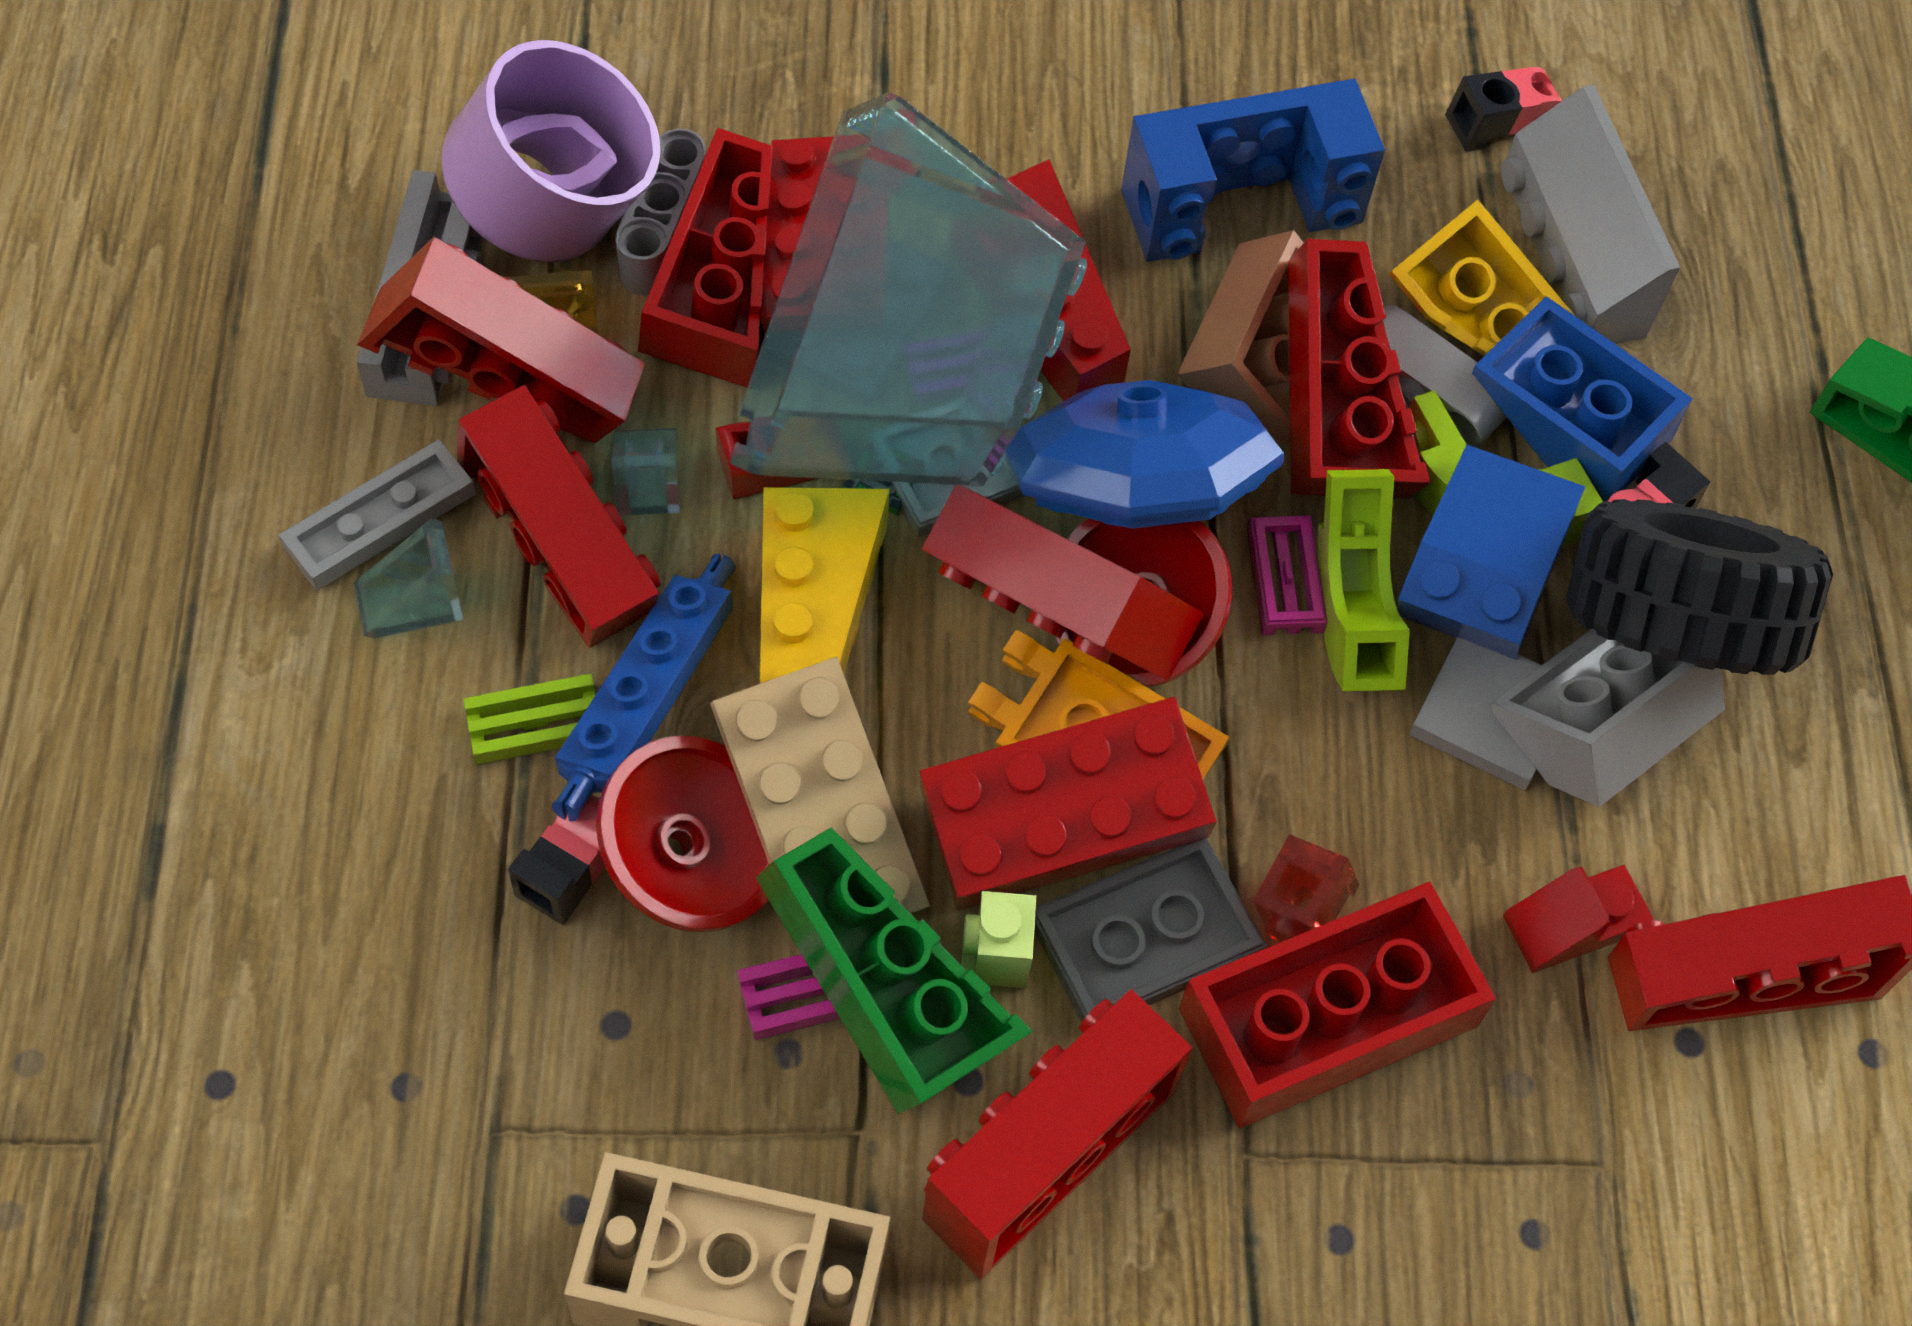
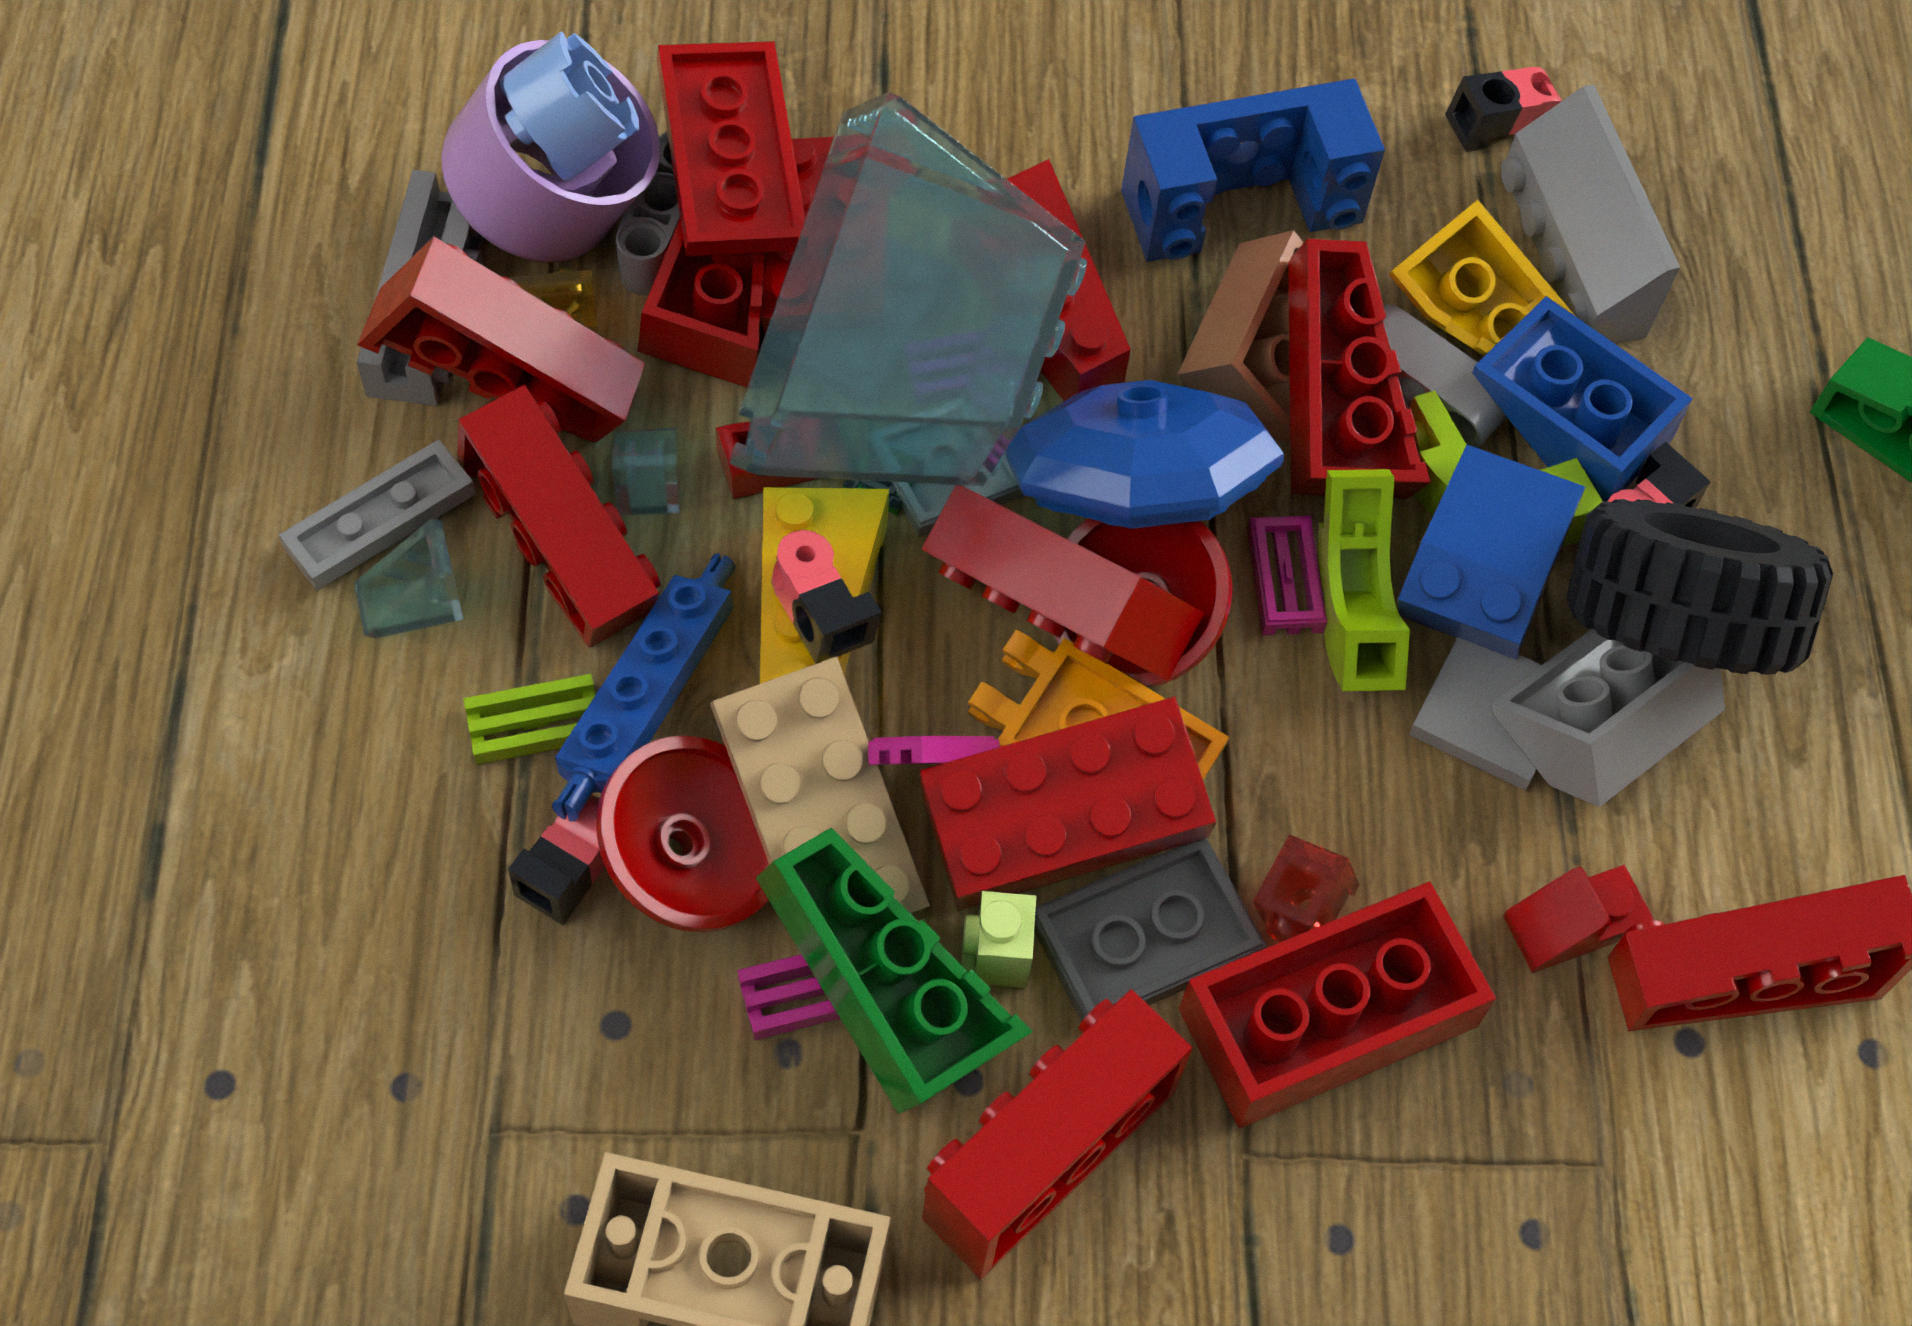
(567, 105): none -> light blue brick
(730, 148): none -> red plate
(819, 600): none -> leg
(926, 749): none -> dark pink tile

